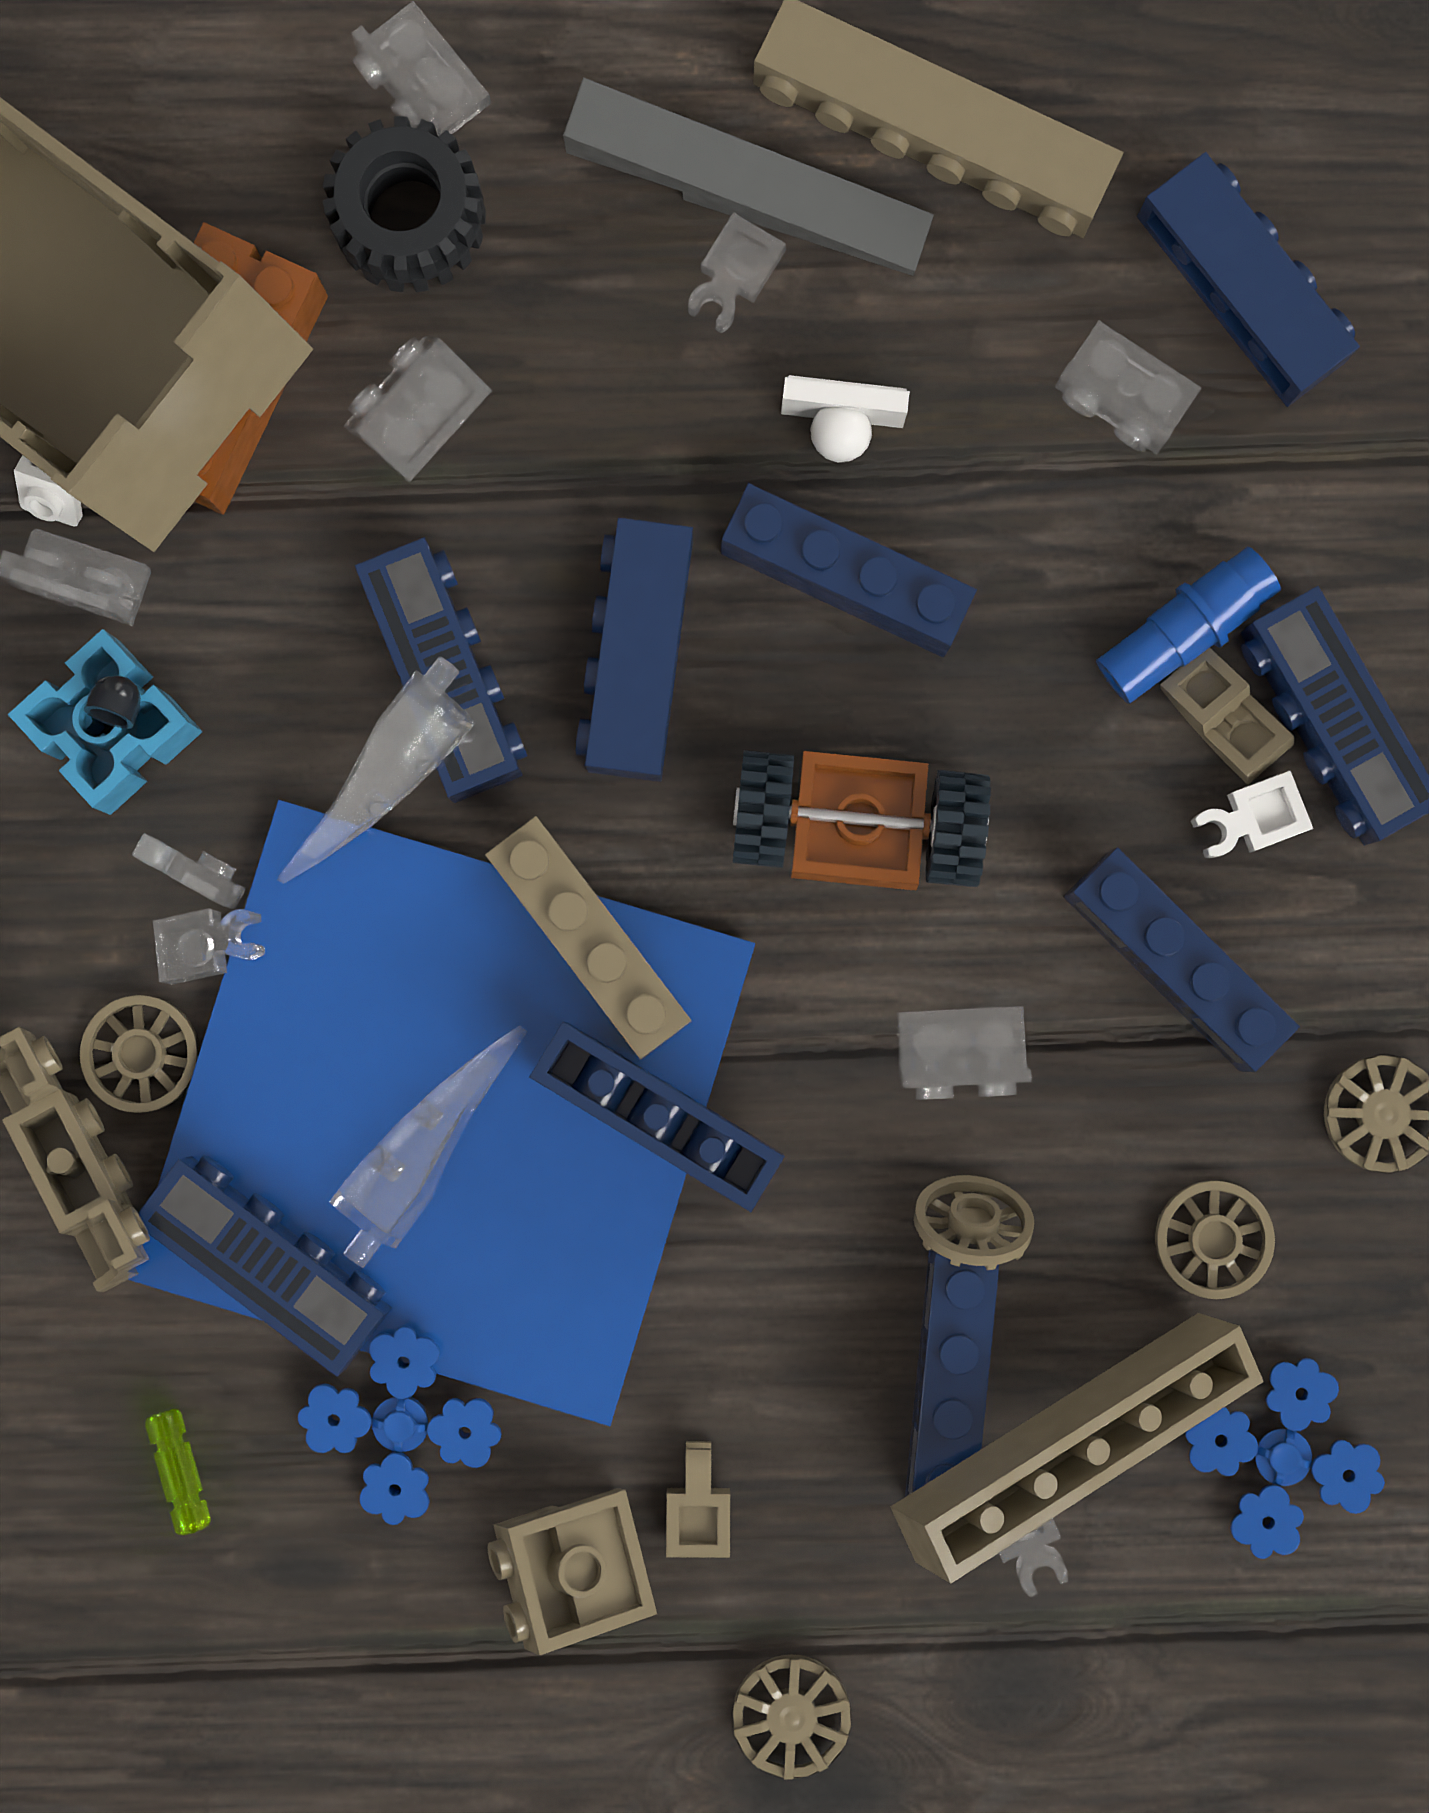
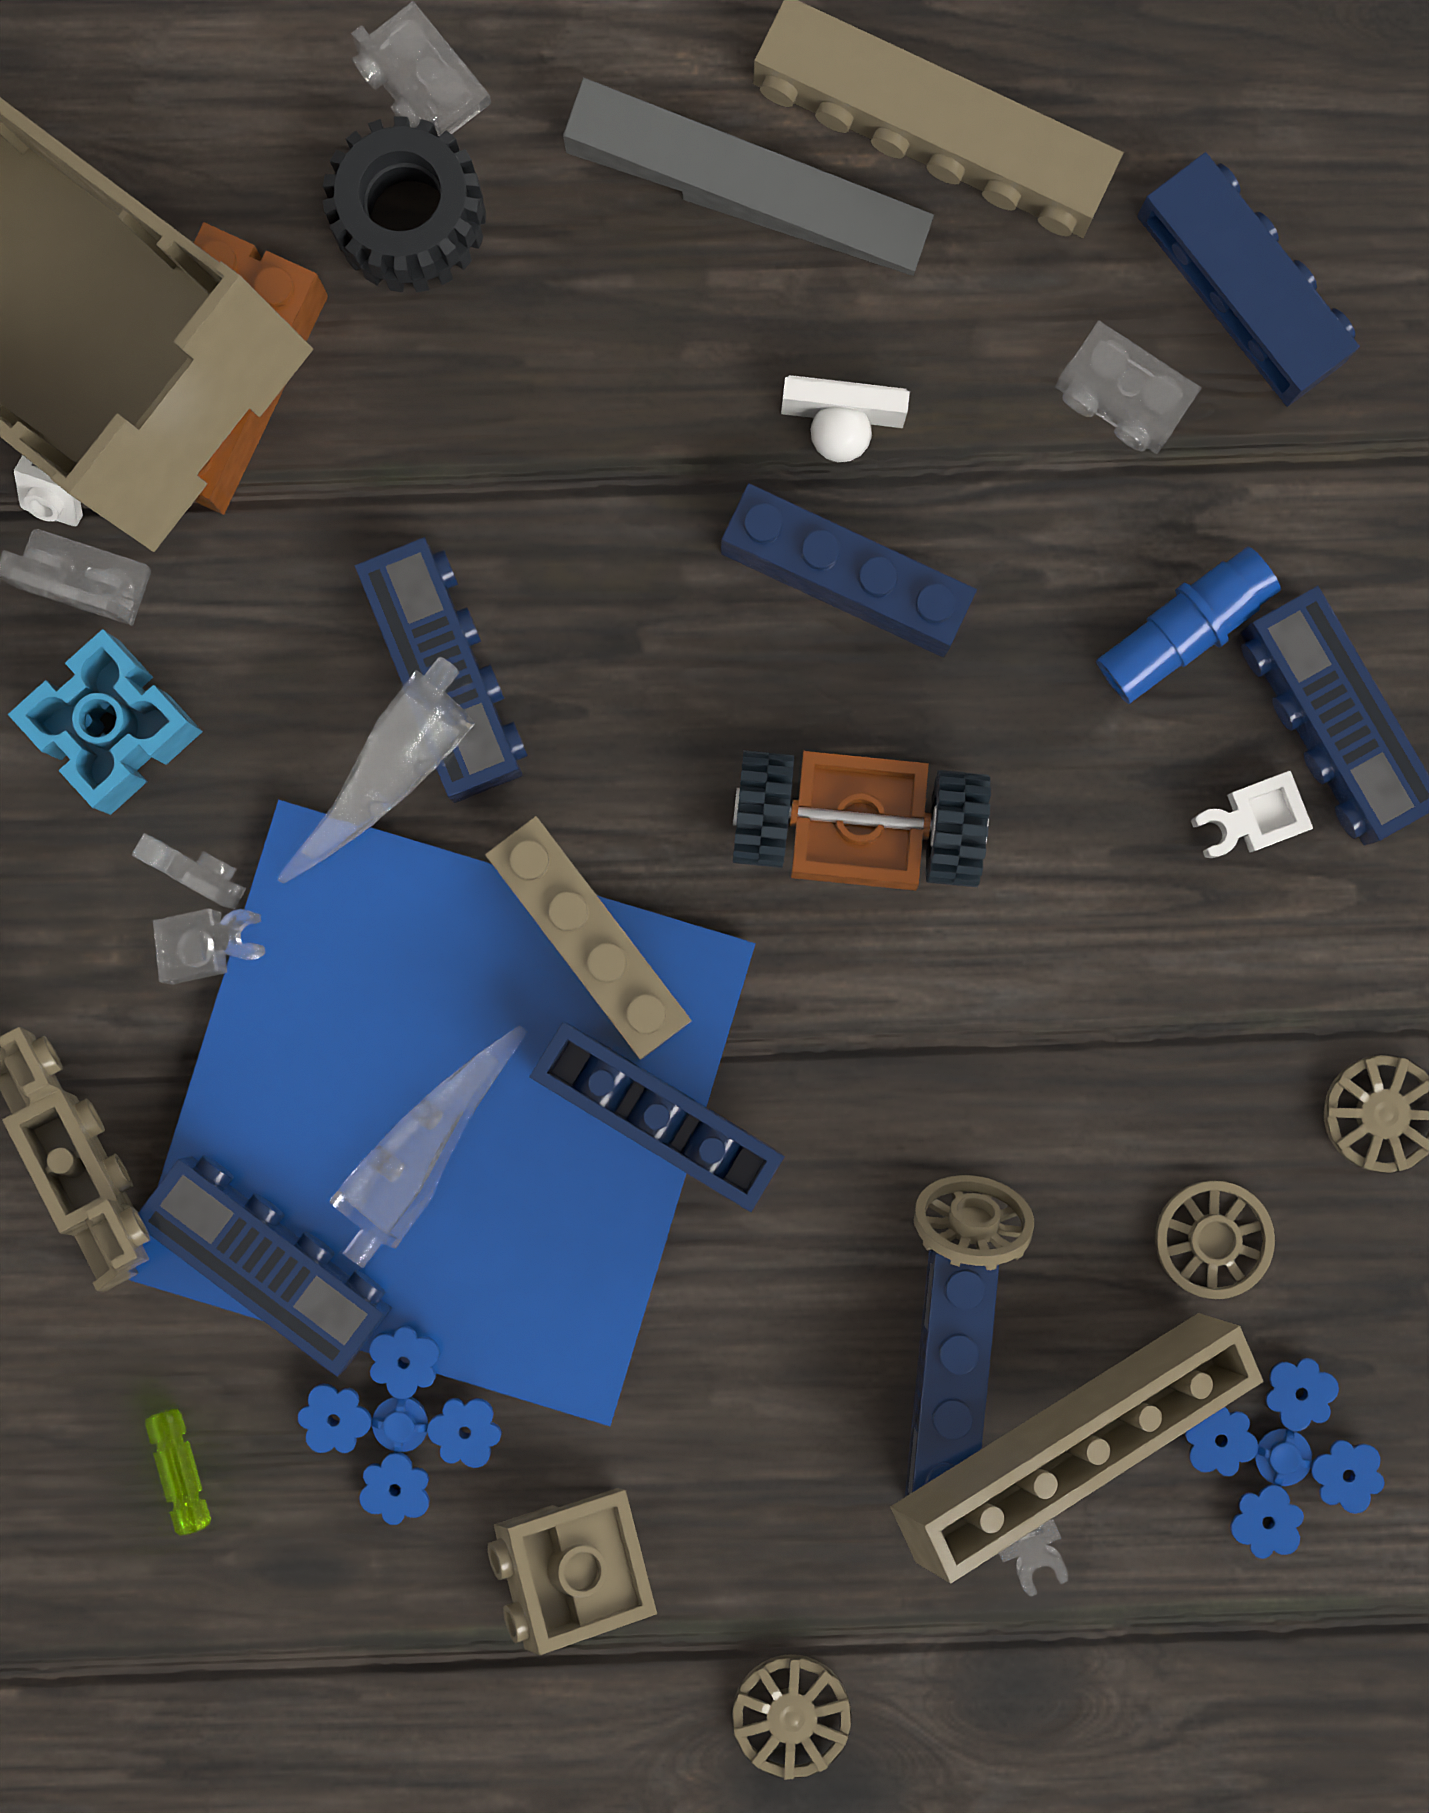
(114, 701): black hinge -> none
(139, 1053): dark tan wheel -> none
(416, 405): clear bracket -> none
(638, 649): dark blue brick -> none
(698, 1514): dark tan plate -> none
(739, 265): clear plate -> none
(962, 1049): clear bracket -> none
(1181, 961): dark blue brick -> none
(1226, 715): dark tan slope -> none

